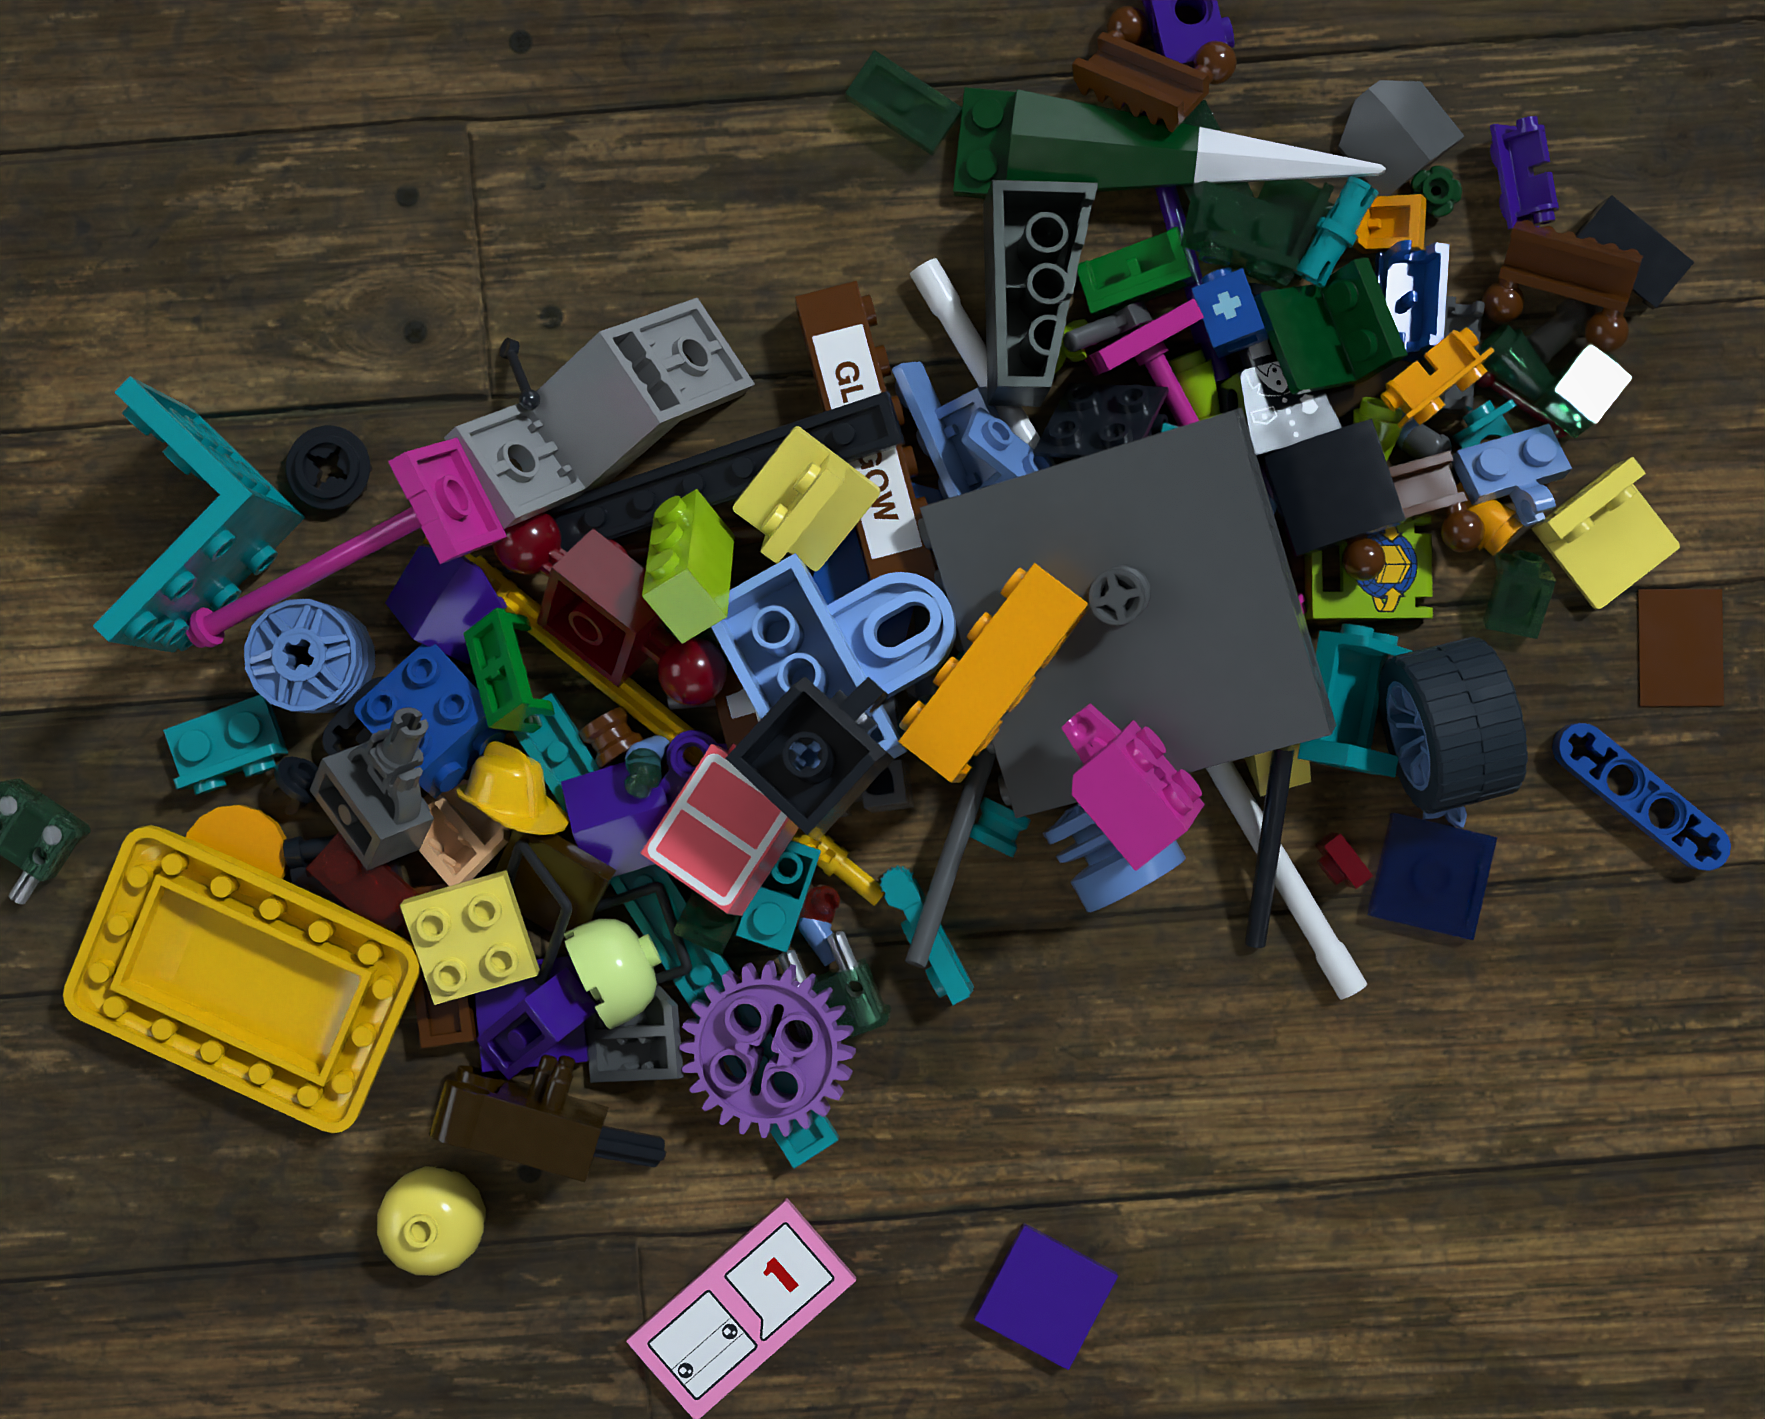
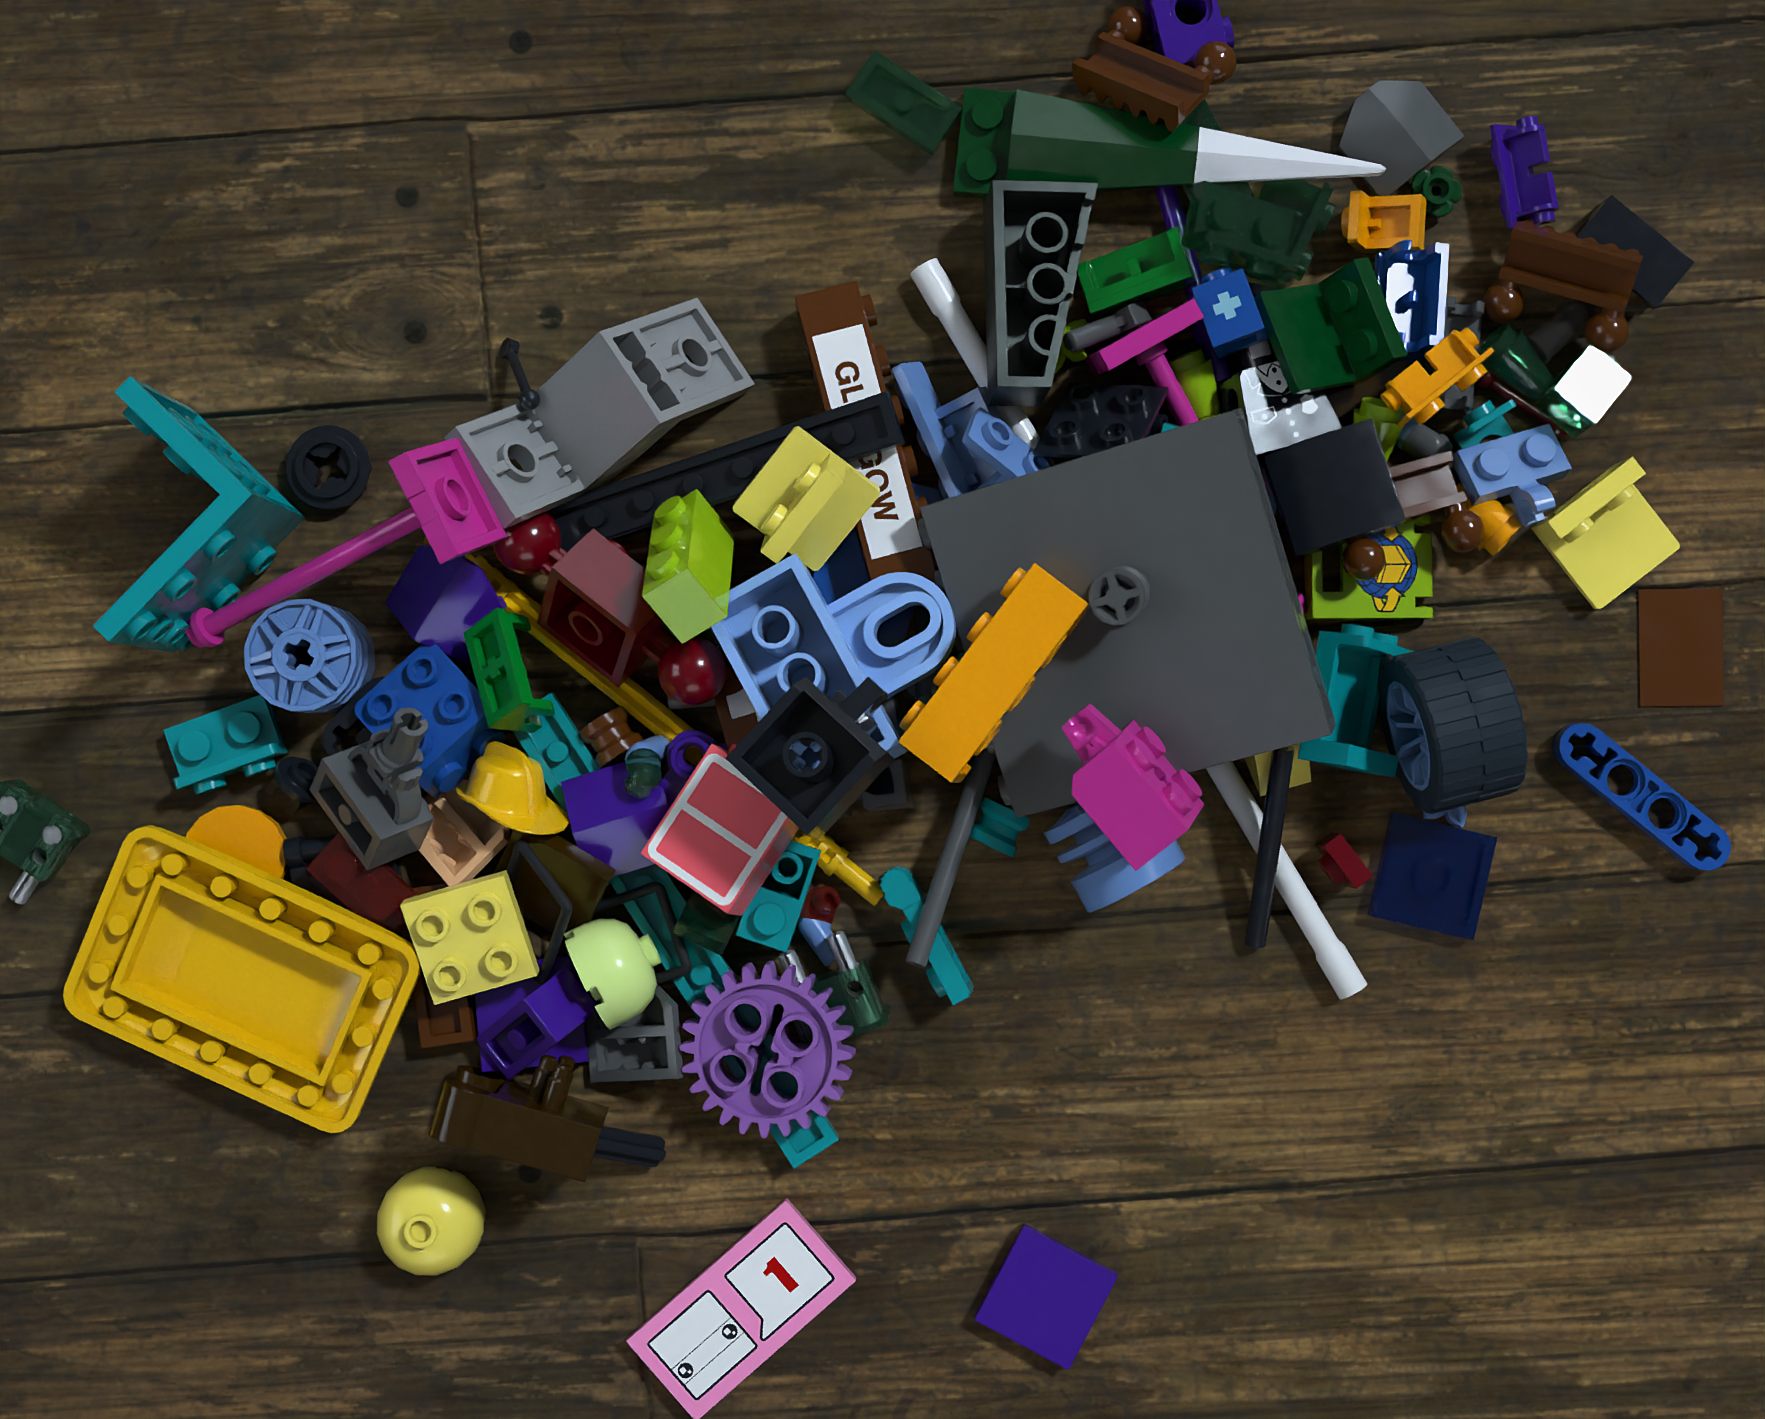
(1336, 231): teal pin -> none
(1519, 594): clear green bracket -> none

